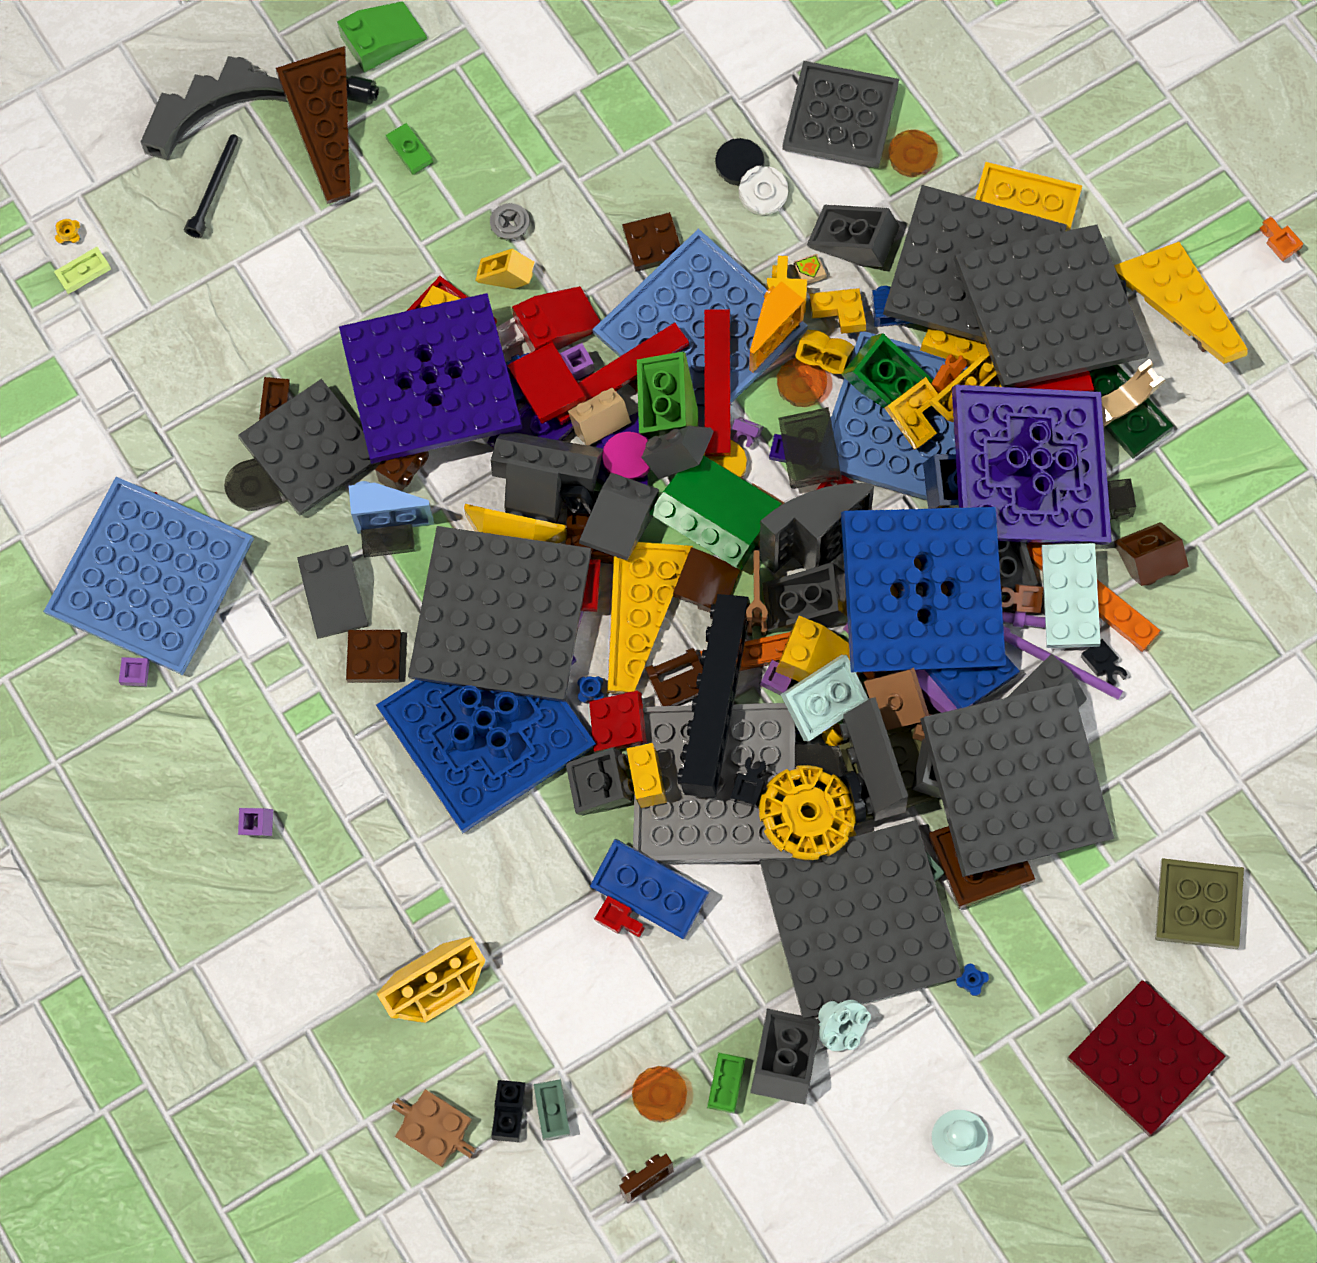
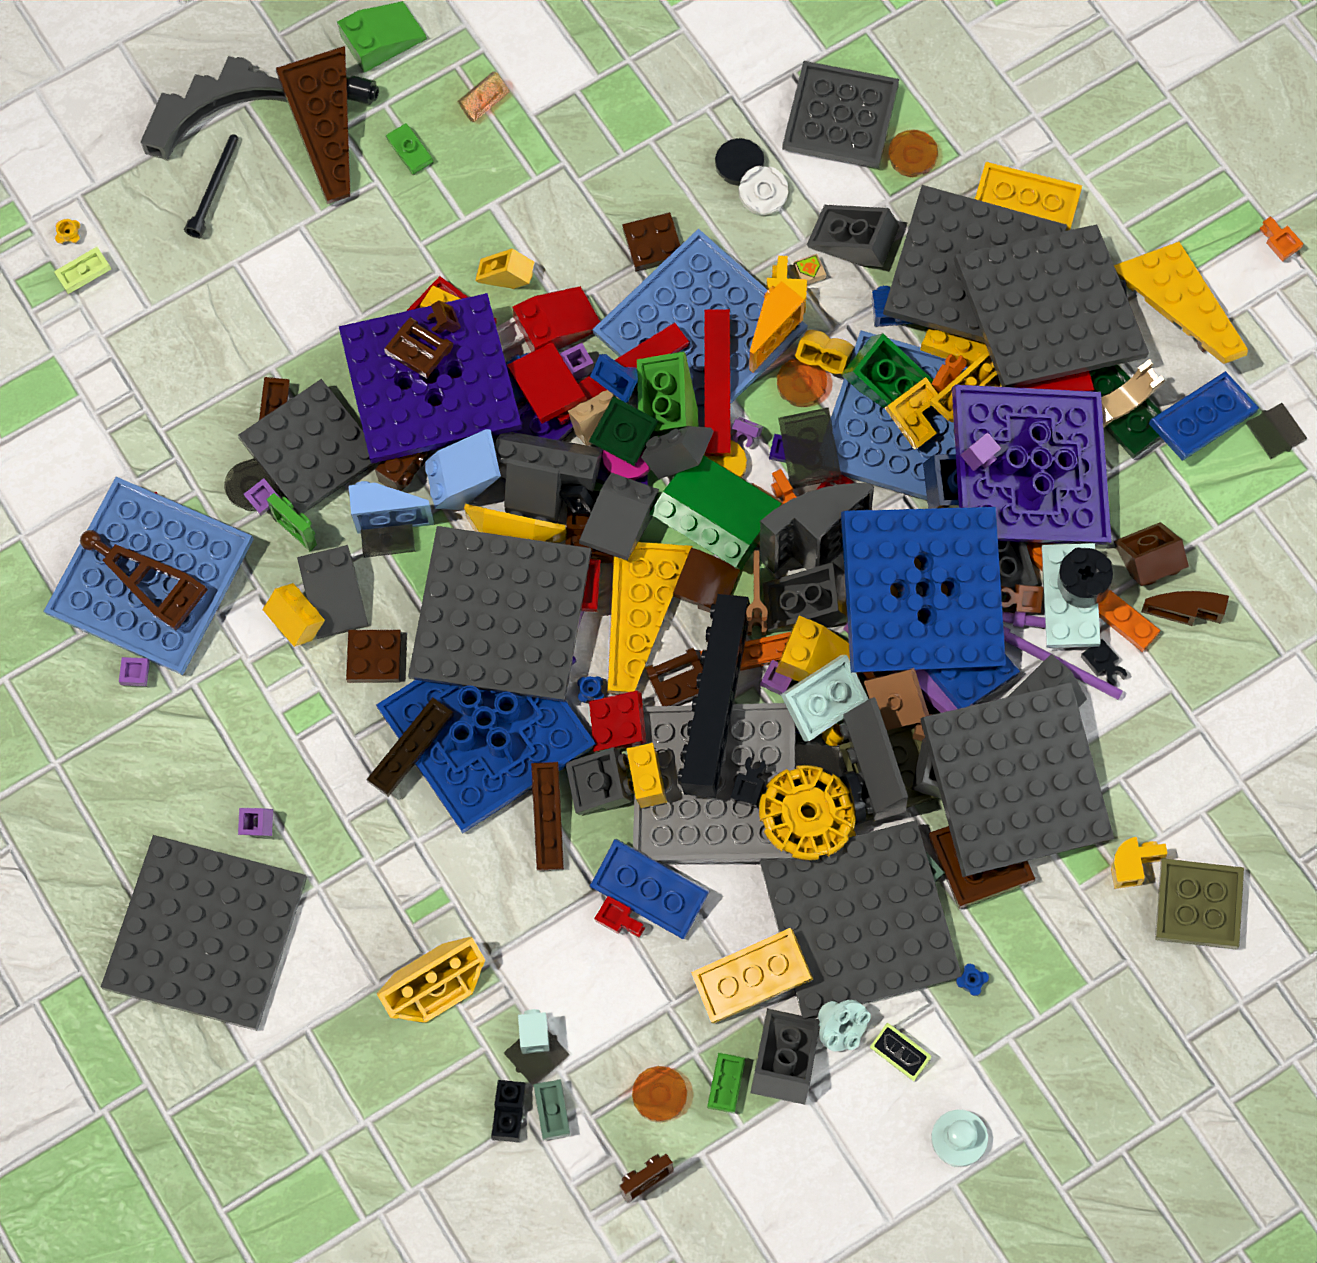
(178, 602): none -> reddish brown plate
(204, 932): none -> dark grey plate
(258, 494): none -> medium lavender tile
(293, 614): none -> yellow brick
(295, 524): none -> bright green plate
(410, 747): none -> dark brown tile
(415, 354): none -> reddish brown plate
(433, 1128): medium nougat plate -> none
(445, 318): none -> reddish brown tile
(462, 471): none -> light blue slope
(483, 96): none -> clear orange plate
(509, 211): light grey gear -> none
(533, 1032): none -> light aqua brick
(537, 1065): none -> clear smoke piece
(547, 816): none -> reddish brown tile
(614, 377): none -> blue slope
(623, 431): none -> dark green plate
(752, 975): none -> yellow plate
(781, 486): none -> orange plate
(840, 303): yellow plate -> none
(900, 1052): none -> slope
(981, 452): none -> medium lavender plate
(1087, 563): none -> black brick
(1121, 499): clear smoke brick -> none
(1128, 861): none -> yellow brick
(1146, 1057): dark red plate -> none
(1186, 606): none -> reddish brown slope
(1203, 415): none -> blue tile
(1276, 430): none -> clear smoke piece

